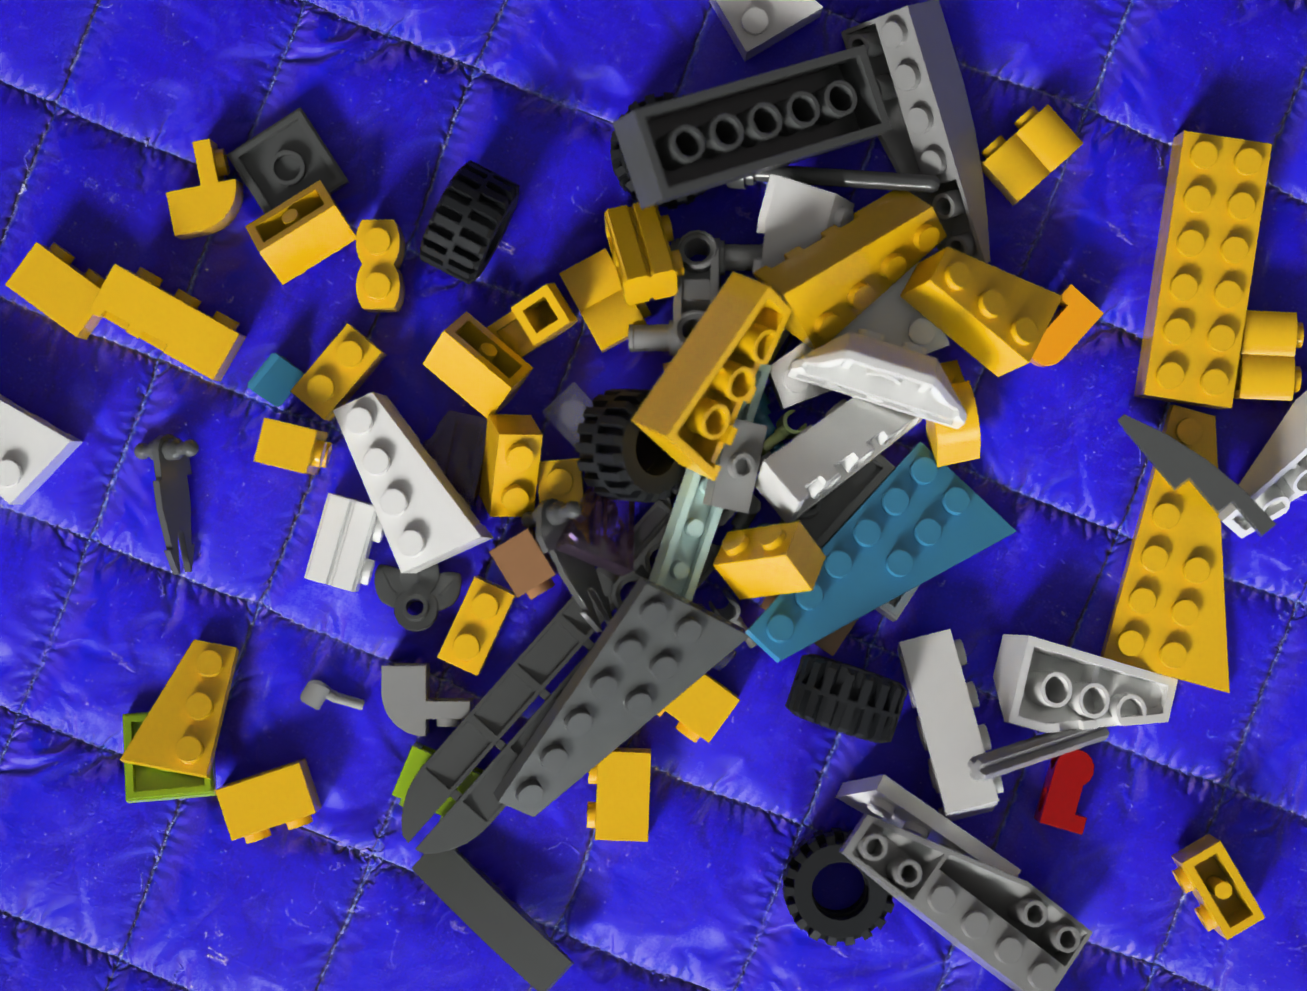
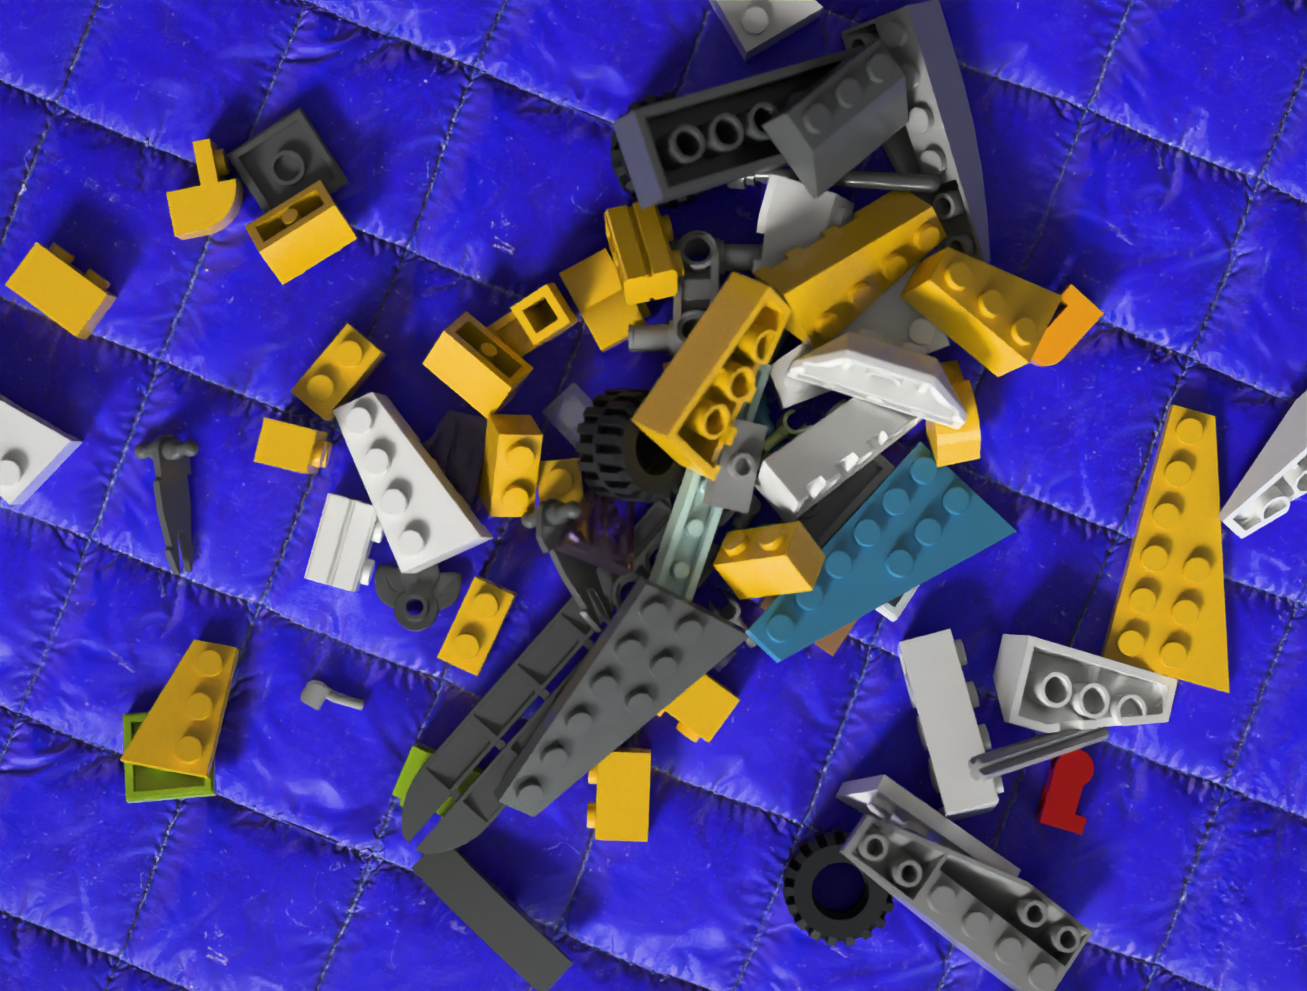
(168, 321): yellow wedge -> none
(269, 800): yellow brick -> none
(275, 379): dark azure slope -> none
(381, 252): yellow brick -> none
(408, 700): light grey brick -> none
(469, 222): black tyre -> none
(525, 564): medium nougat brick -> none
(841, 117): none -> dark grey slope
(846, 698): black tyre -> none
(1030, 153): yellow brick -> none
(1182, 464): dark grey slope -> none
(1203, 270): yellow brick -> none
(1217, 886): yellow brick -> none
(1268, 356): yellow brick -> none

